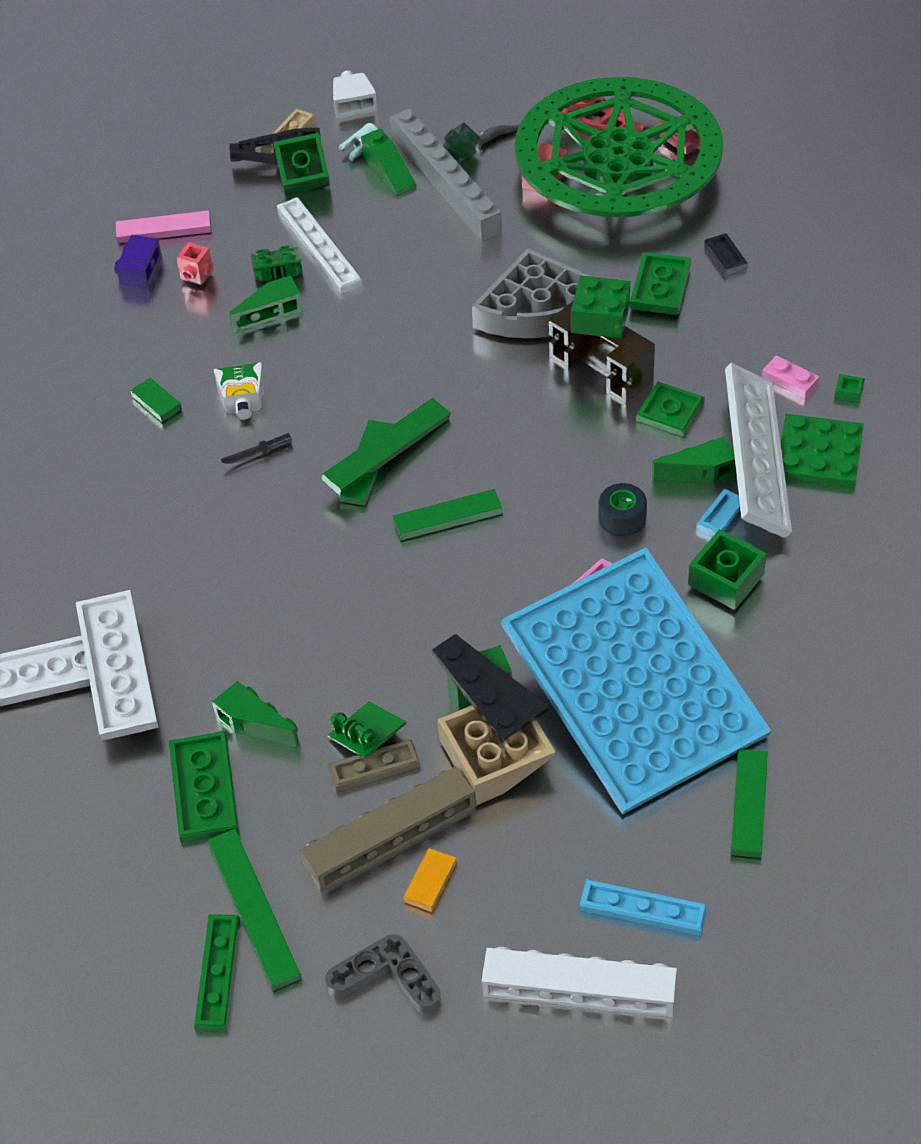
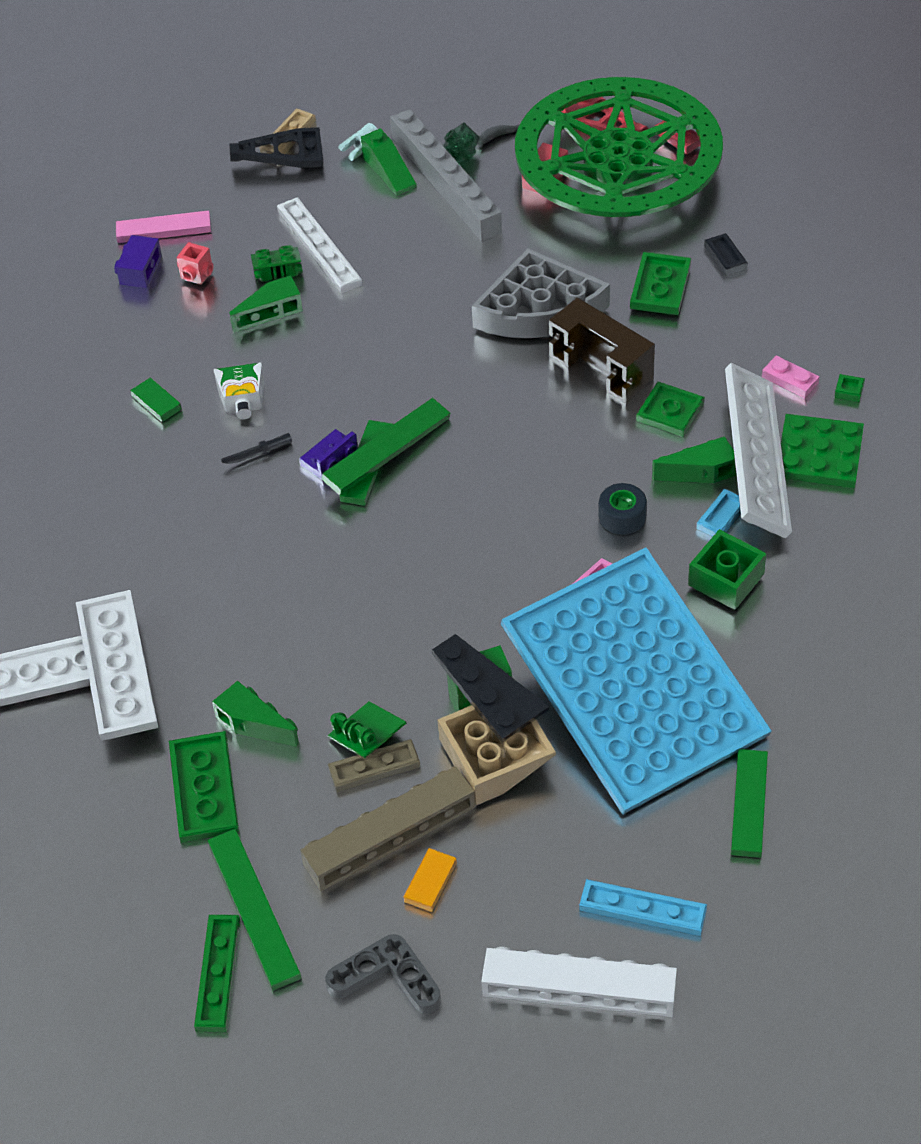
(302, 163): green brick -> none
(329, 452): none -> dark purple bracket
(353, 95): white torso -> none
(447, 514): green tile -> none
(600, 306): green brick -> none

